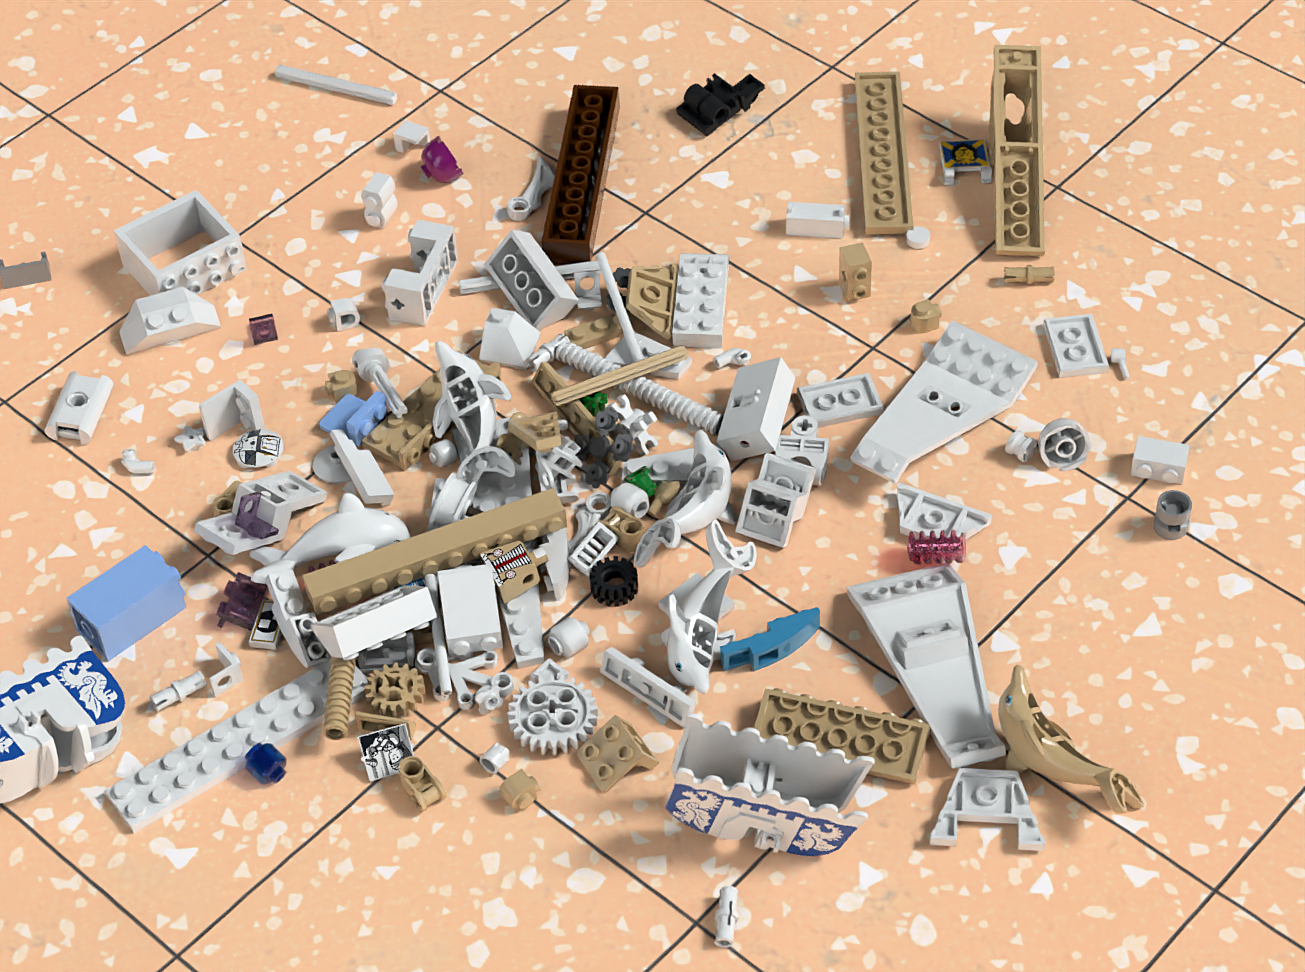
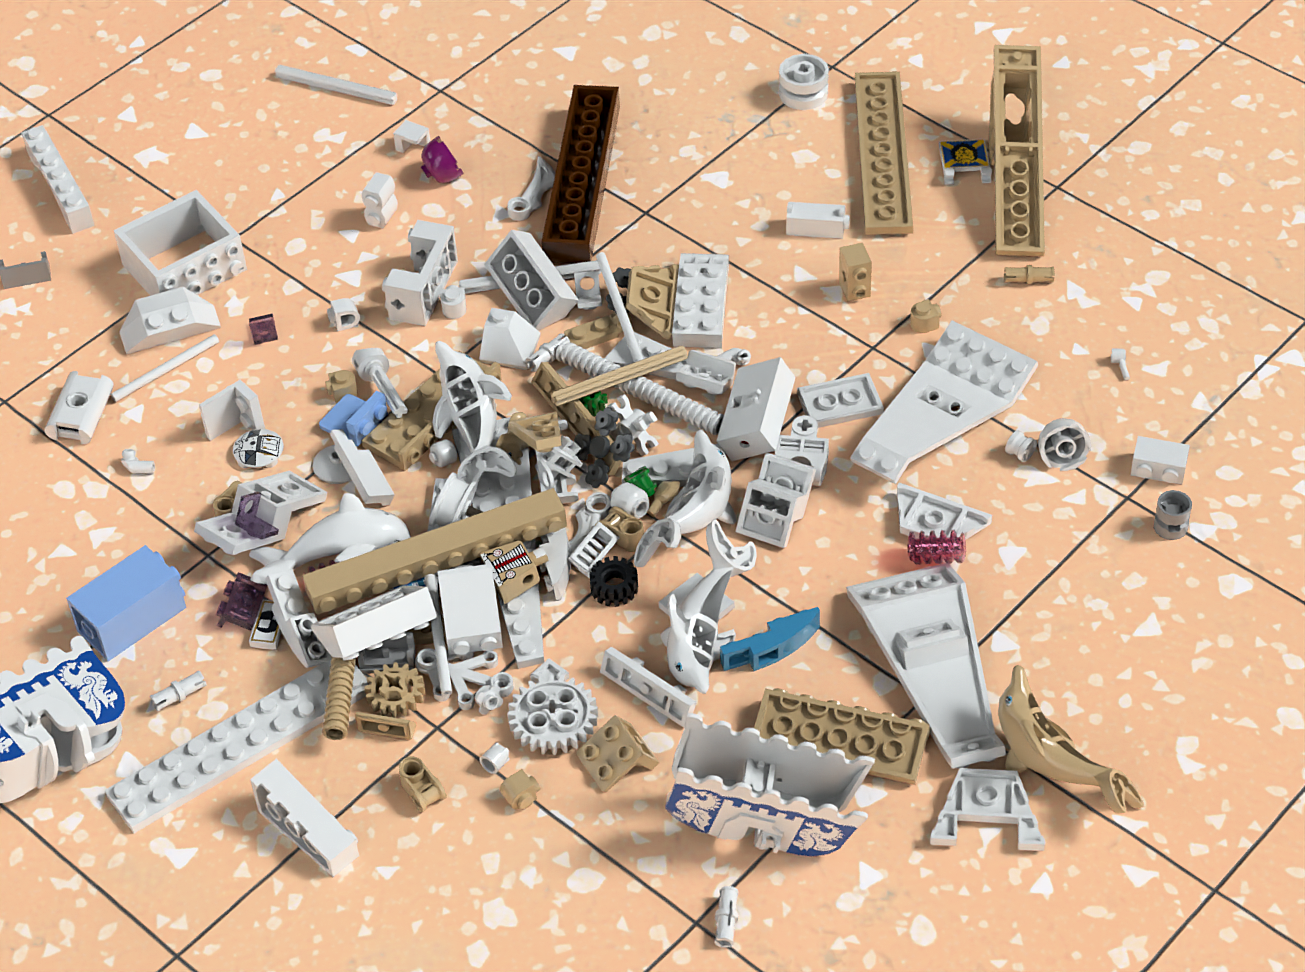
(65, 189): none -> white arch
(164, 368): none -> white piece
(191, 444): white plate -> none
(232, 669): white bracket -> none
(265, 763): clear blue head -> none
(303, 818): none -> white wedge
(385, 750): piece -> none
(453, 302): none -> white plate
(569, 637): white head -> none
(707, 372): none -> white bracket
(717, 102): black plate -> none
(803, 81): none -> white wheel
(918, 237): white tile -> none
(1075, 345): white tile -> none

